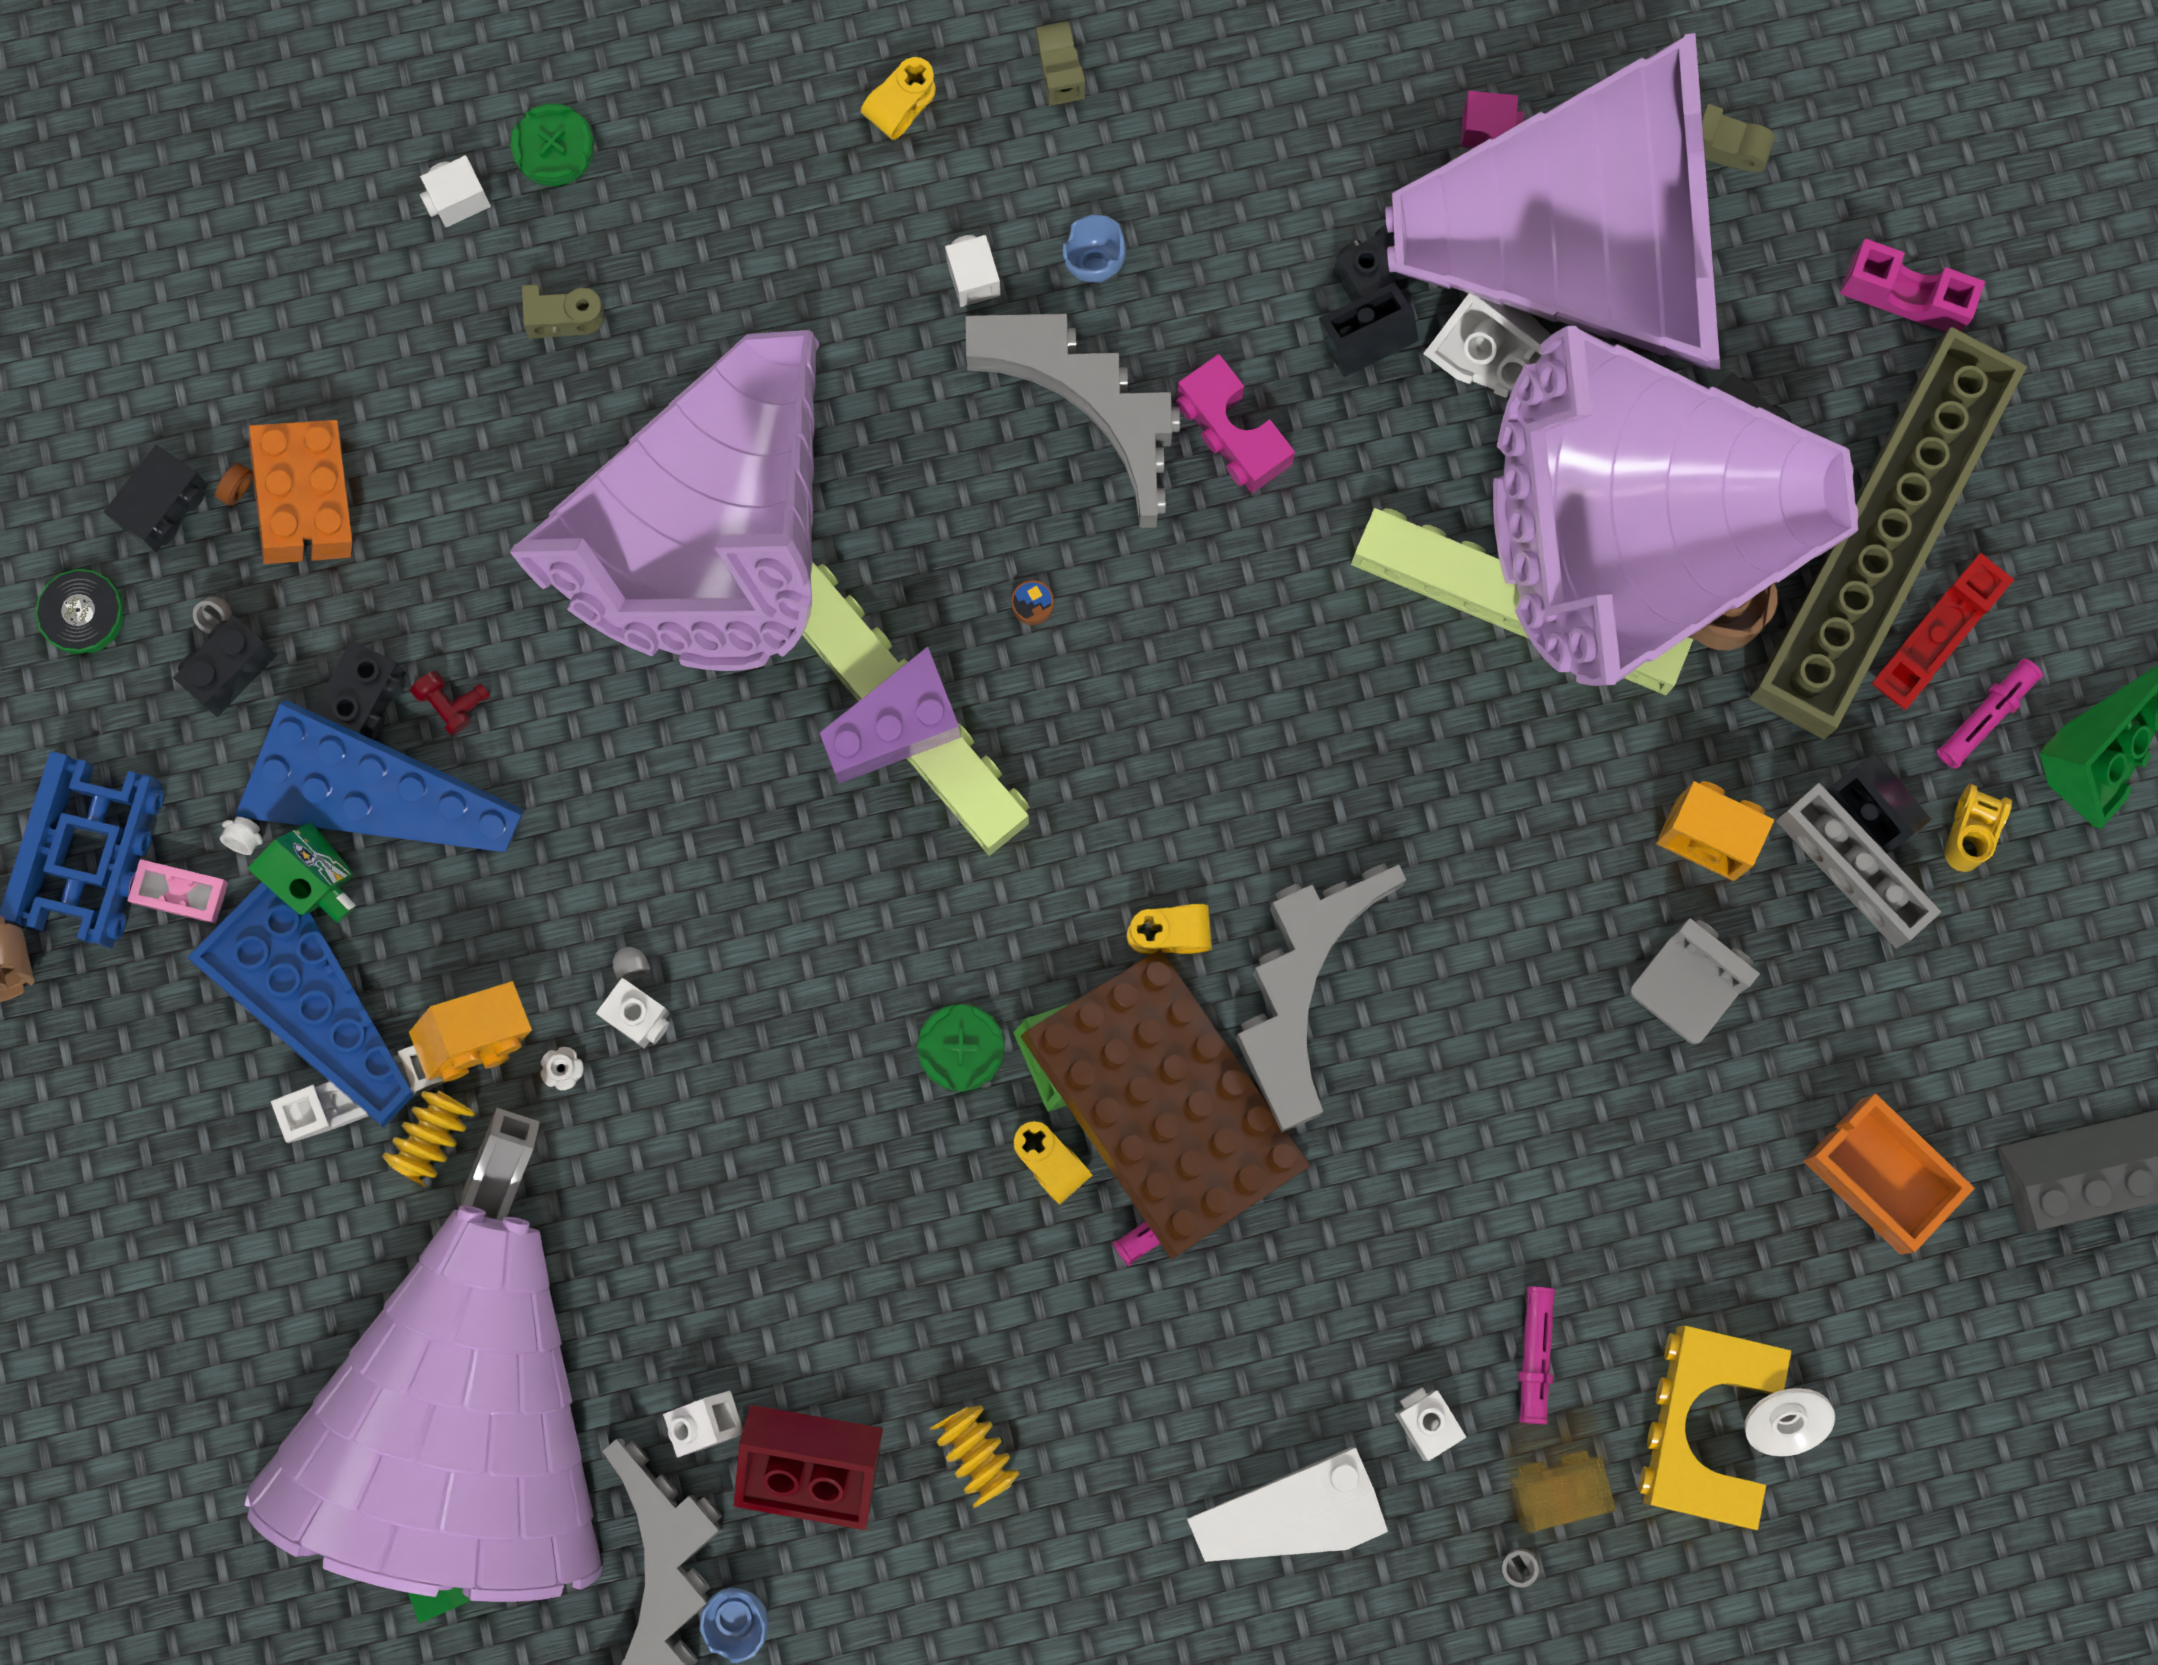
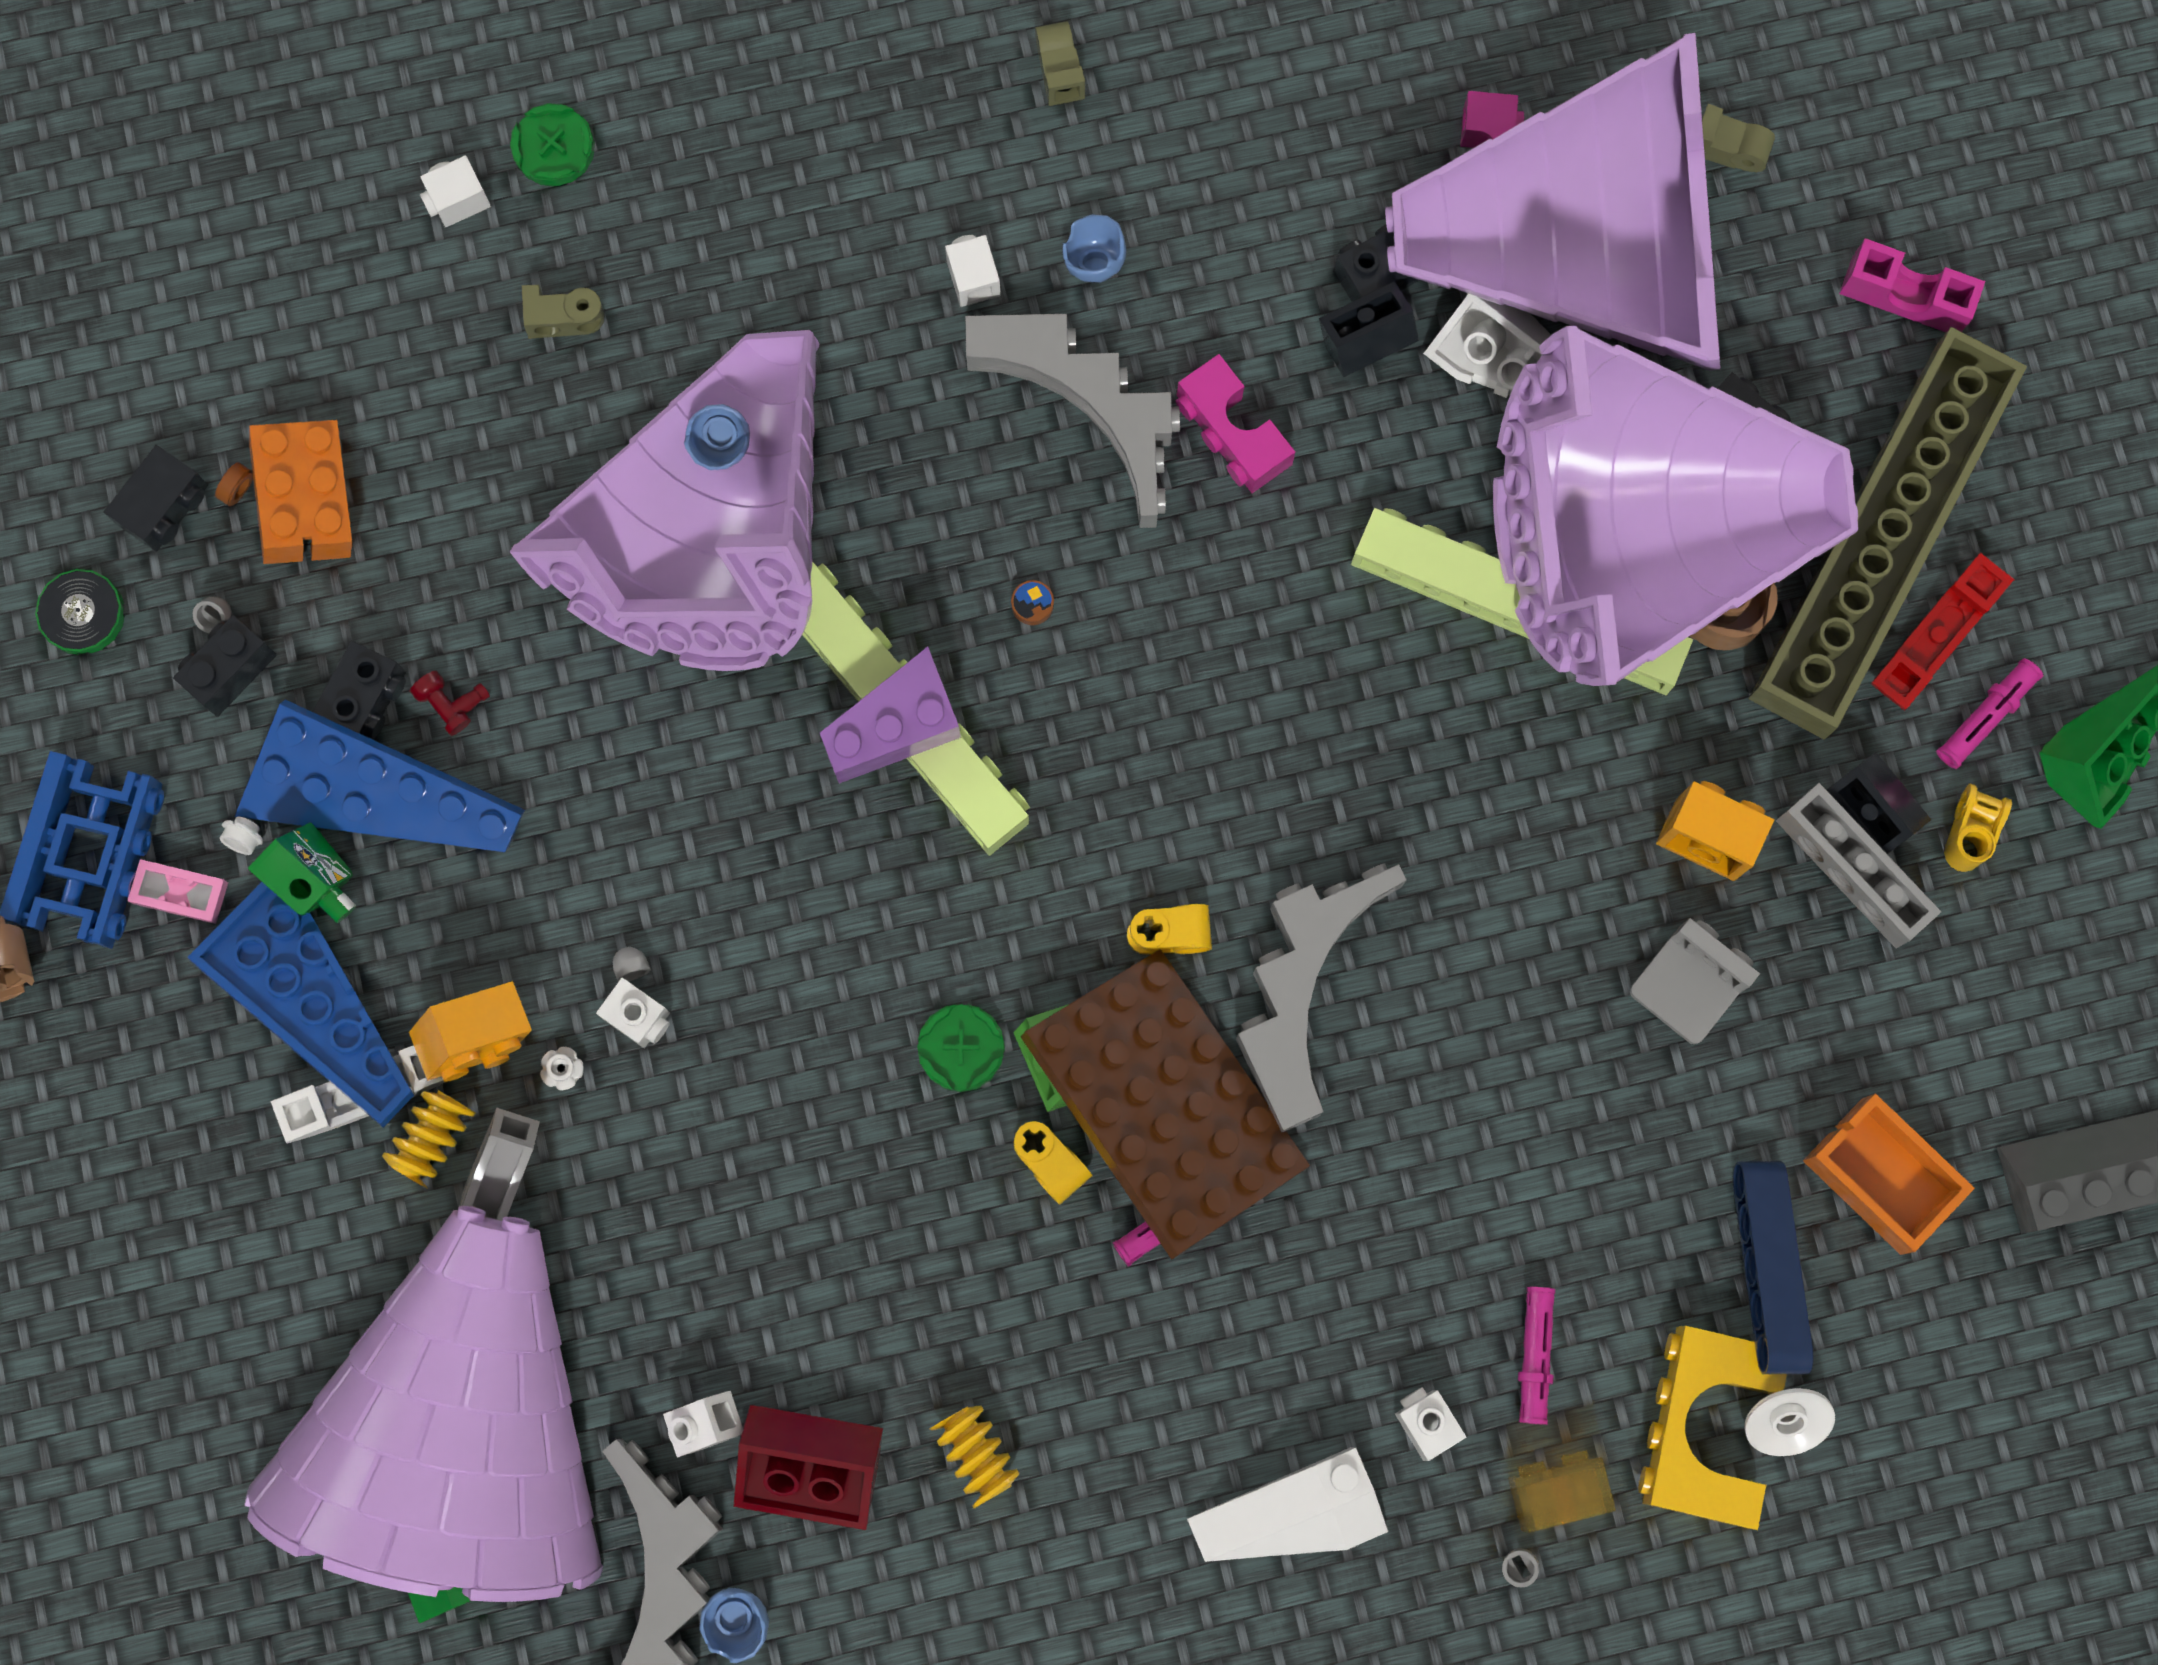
(717, 437): none -> medium blue hair
(897, 103): yellow piece -> none
(1772, 1268): none -> dark blue beam

